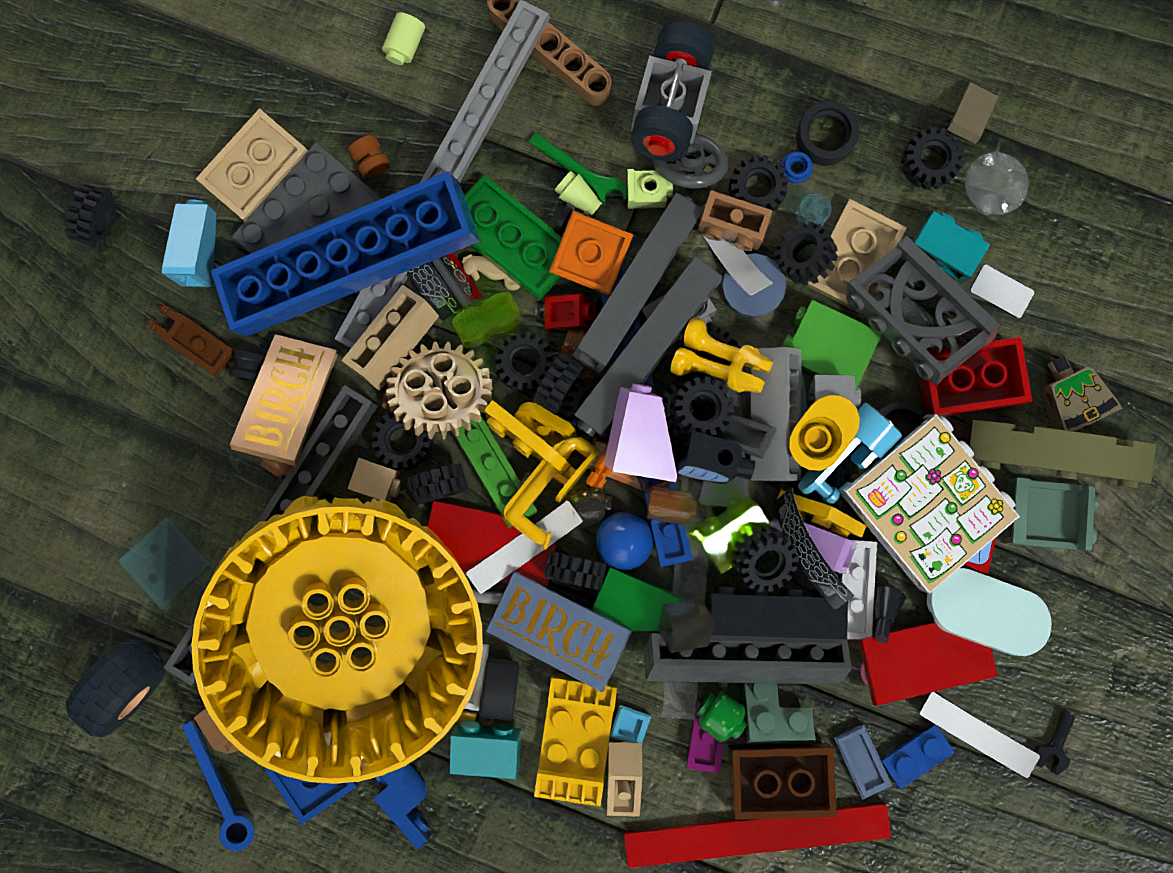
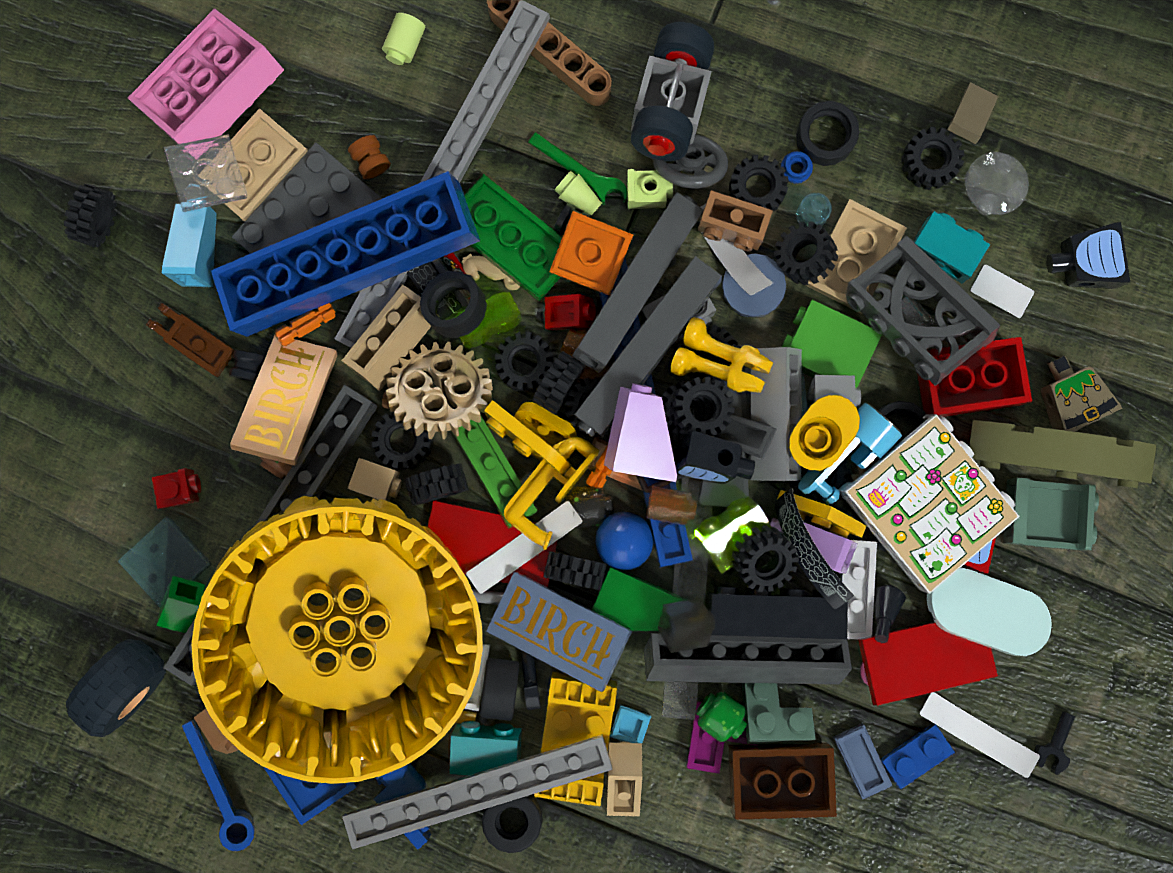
(176, 488): none -> red bracket
(177, 611): none -> green brick
(205, 173): none -> clear plate
(206, 81): none -> bright pink slope
(304, 324): none -> orange axle
(442, 286): none -> black tyre
(477, 791): none -> light grey plate
(515, 841): none -> black tyre
(531, 687): none -> black bar
(755, 836): red tile -> none
(1093, 259): none -> torso

